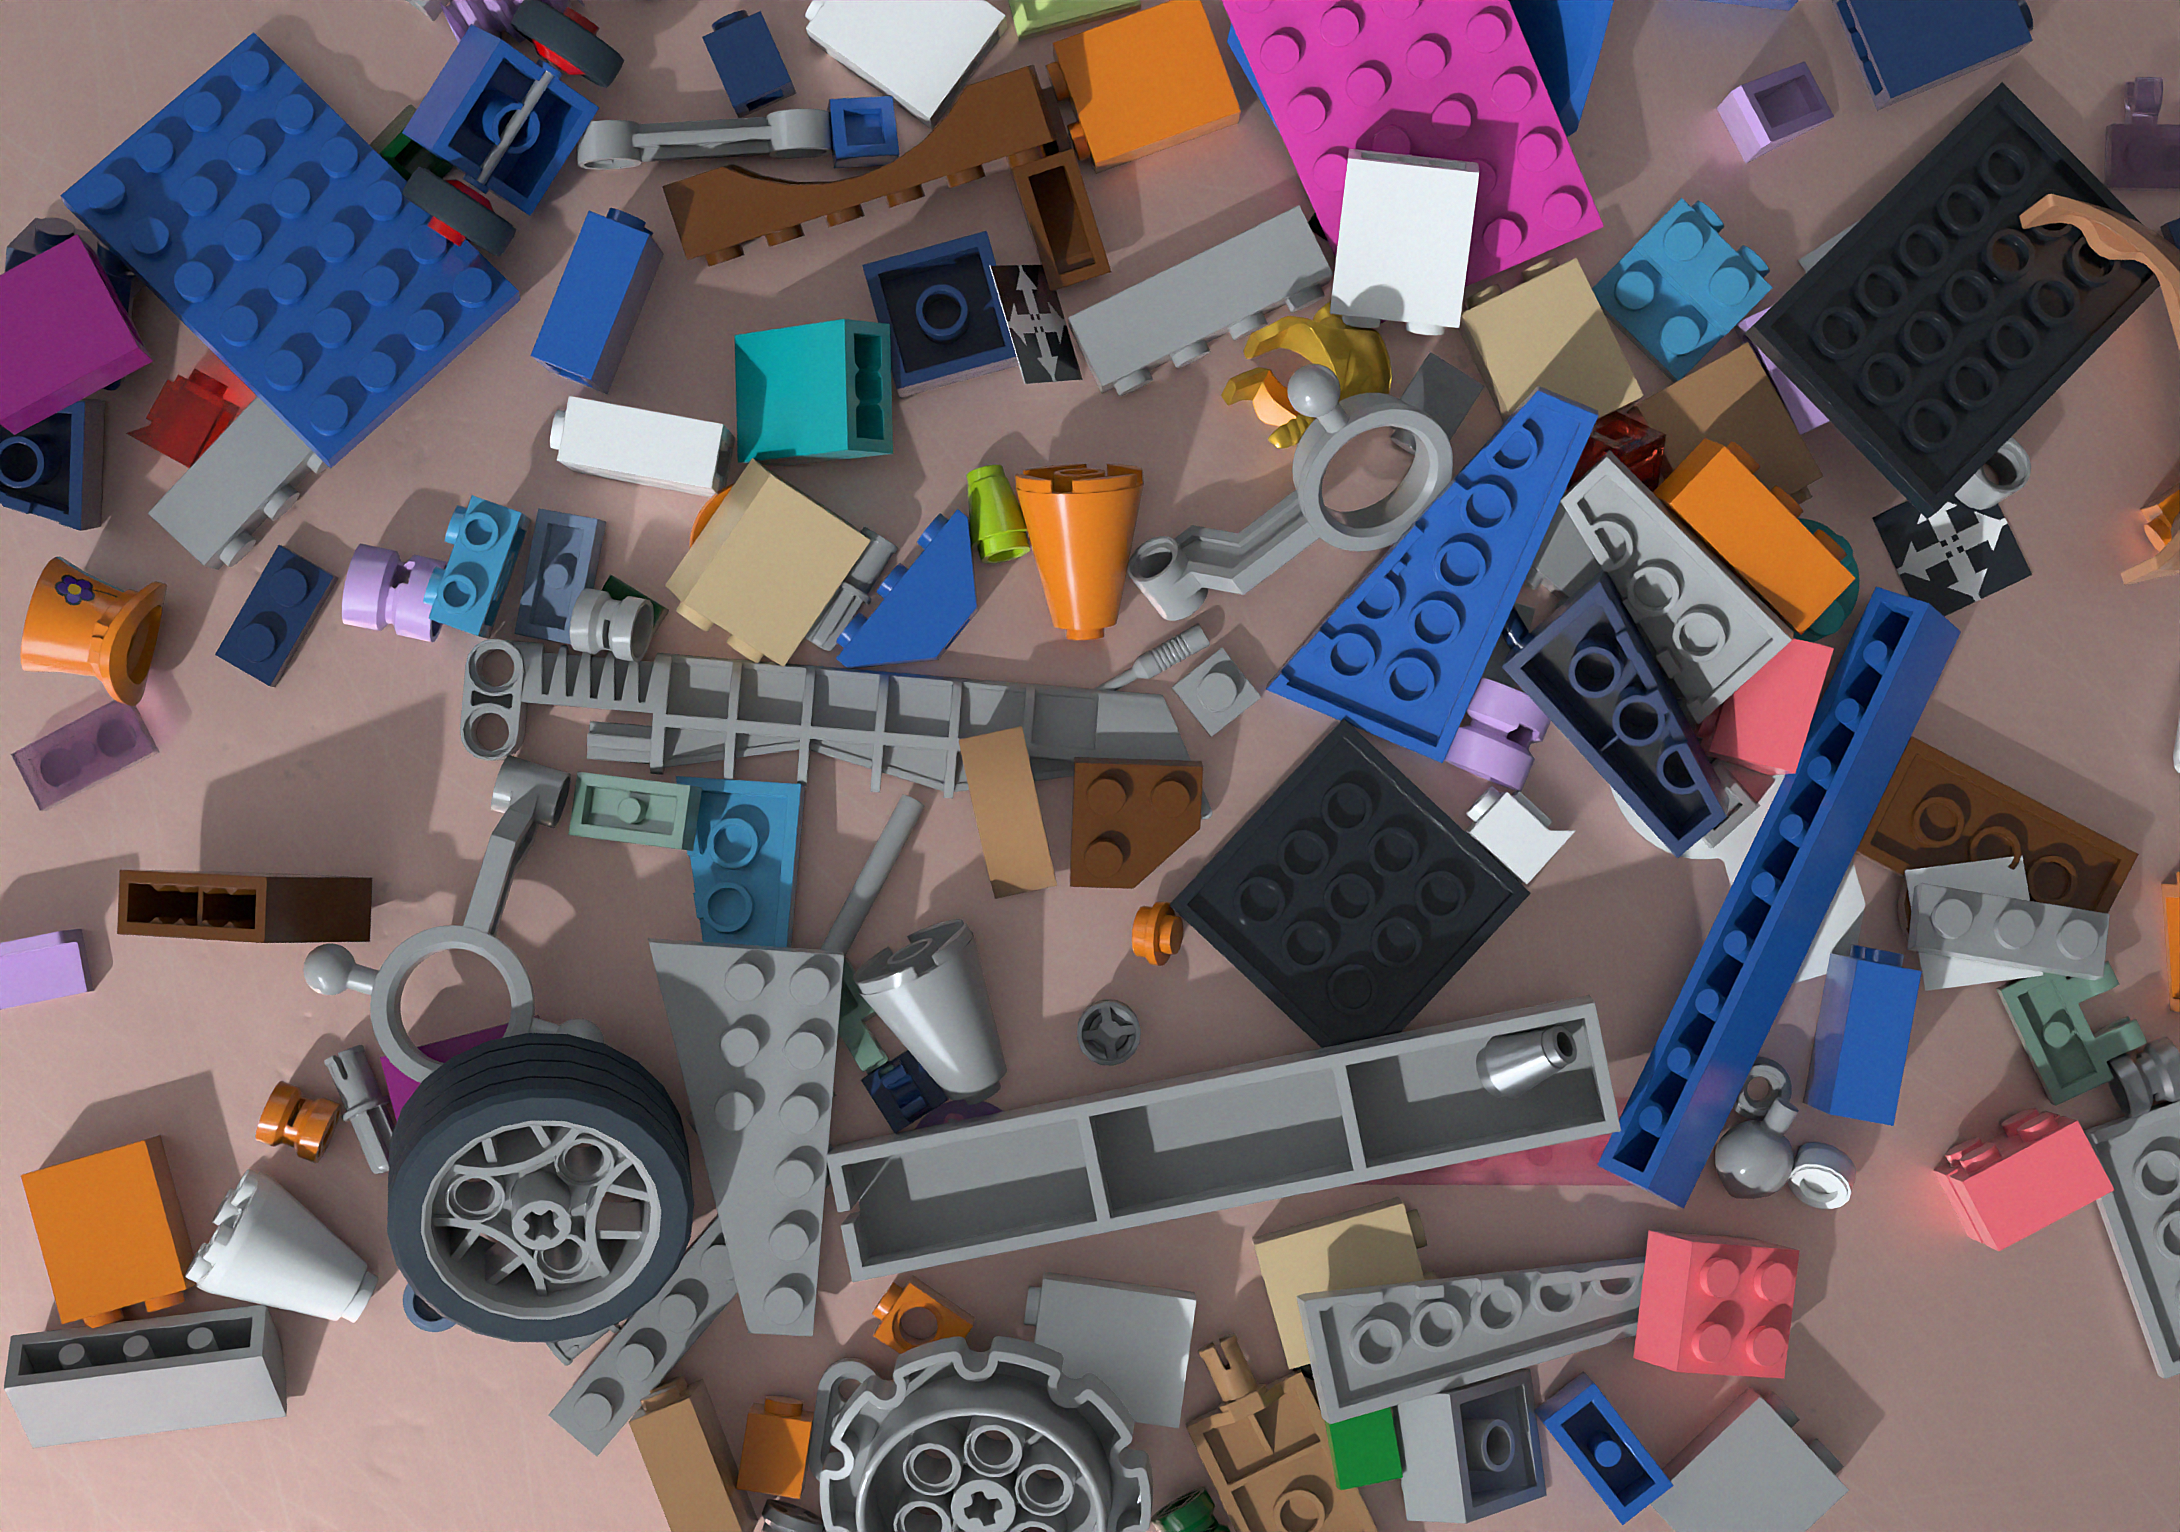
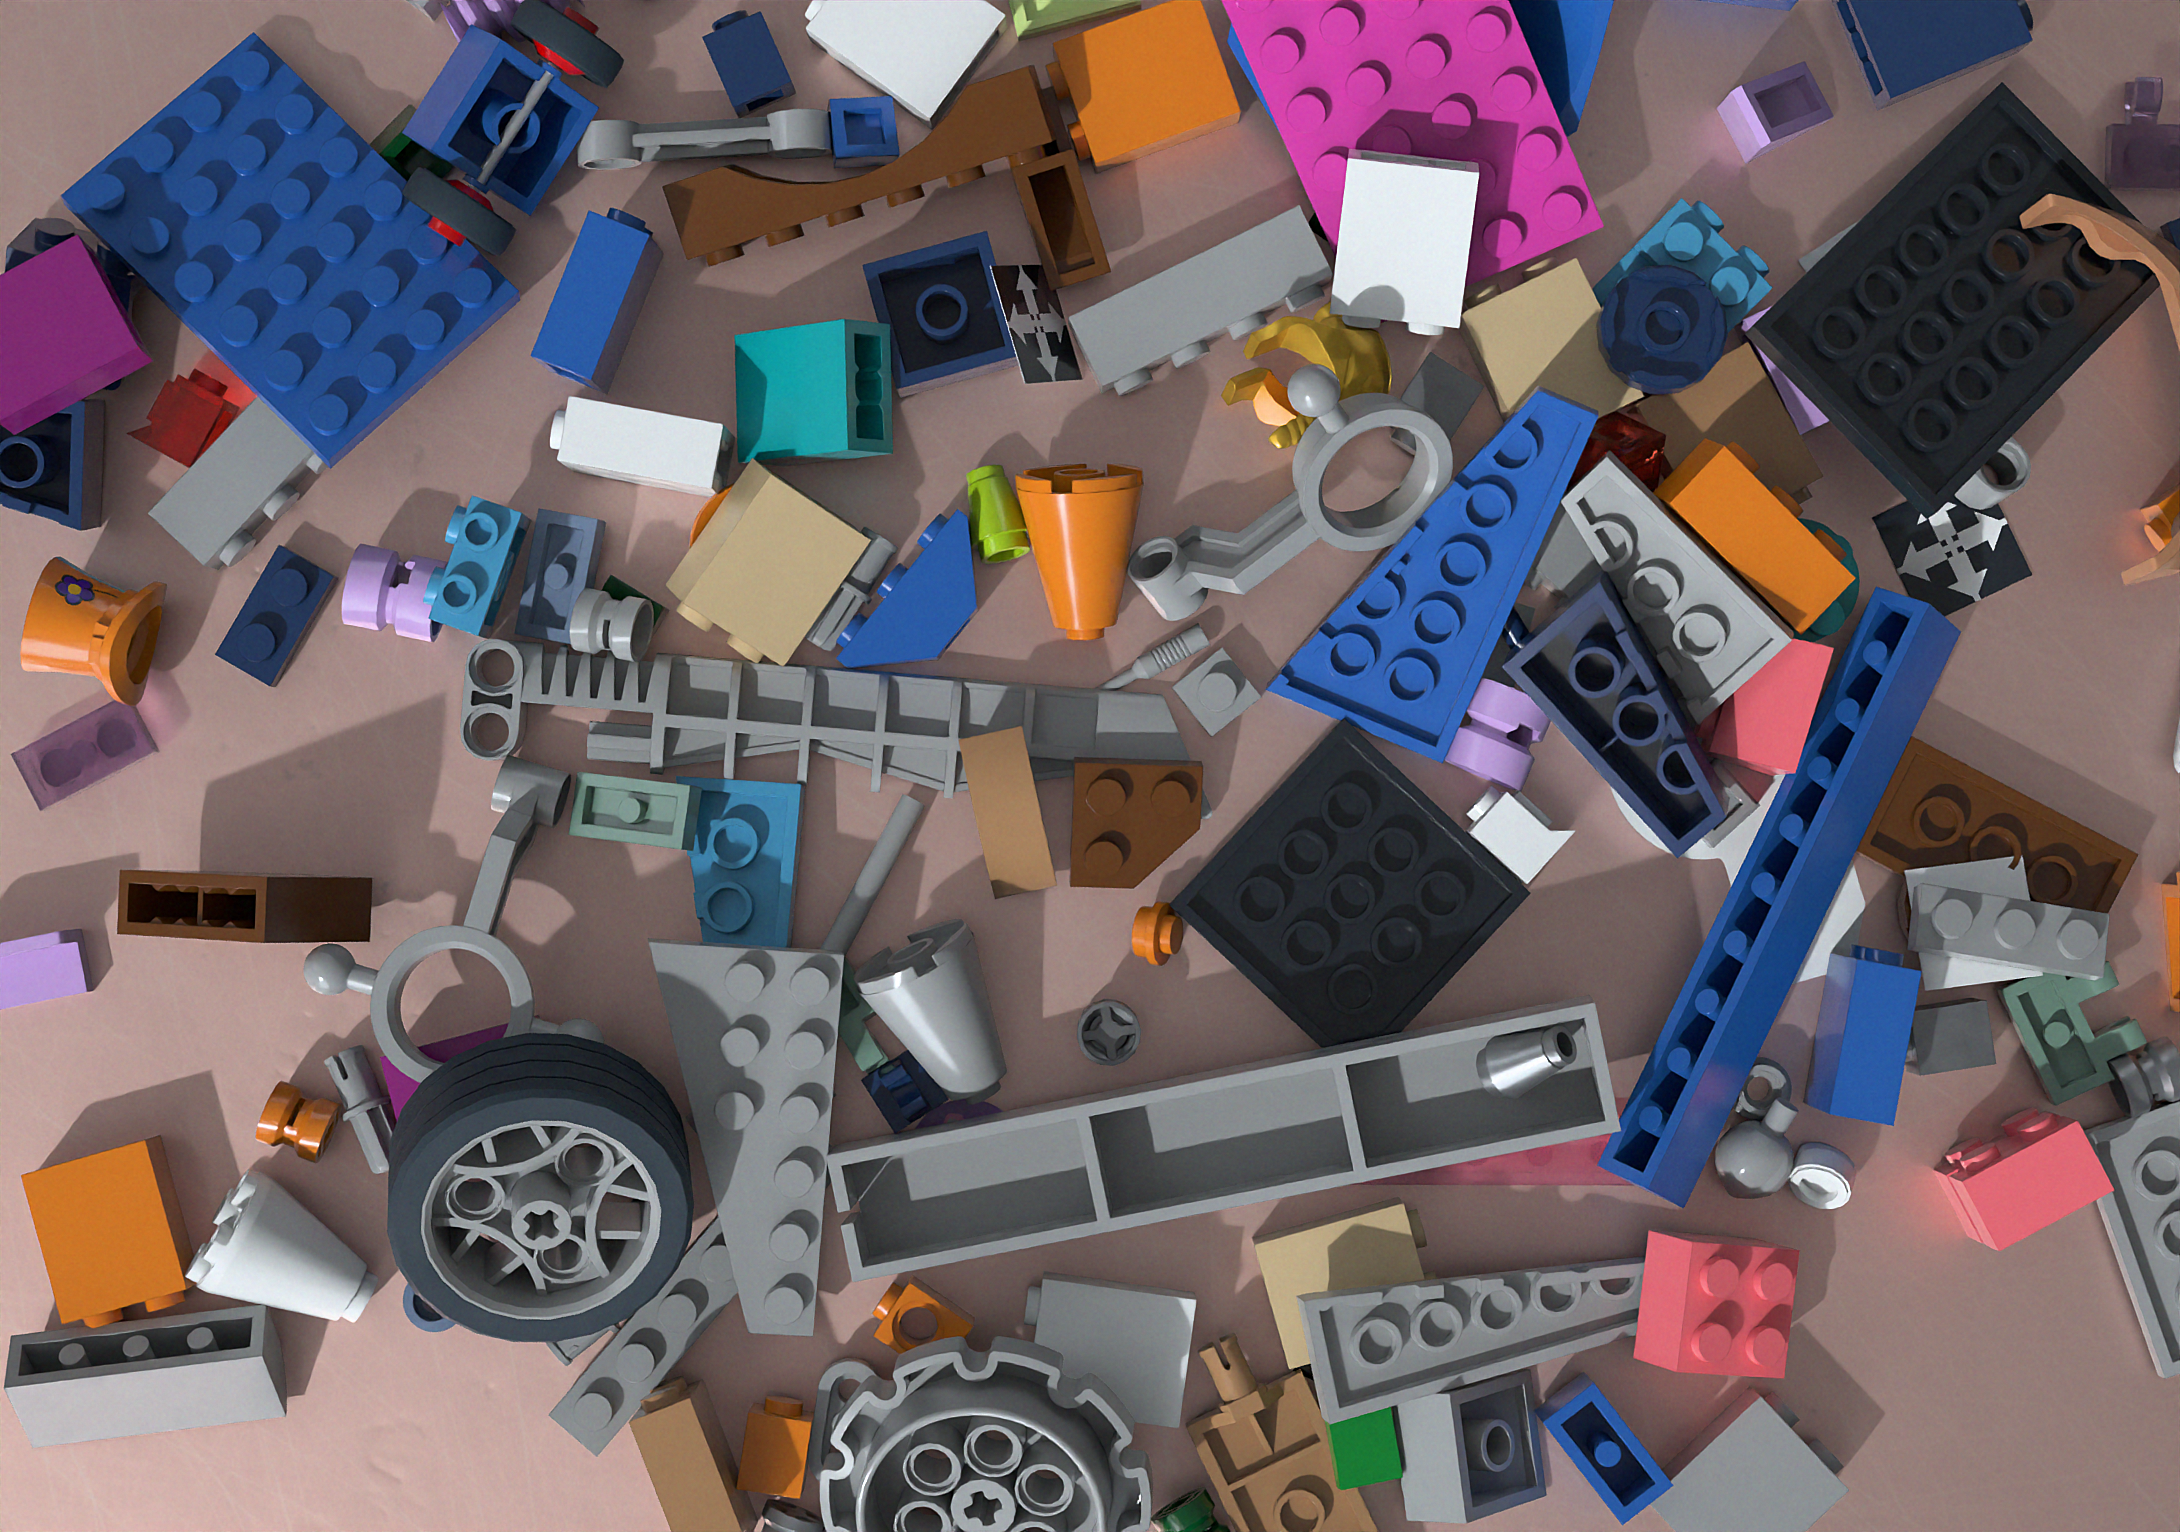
(1661, 329): none -> dark blue tile
(1950, 1037): none -> flat silver brick

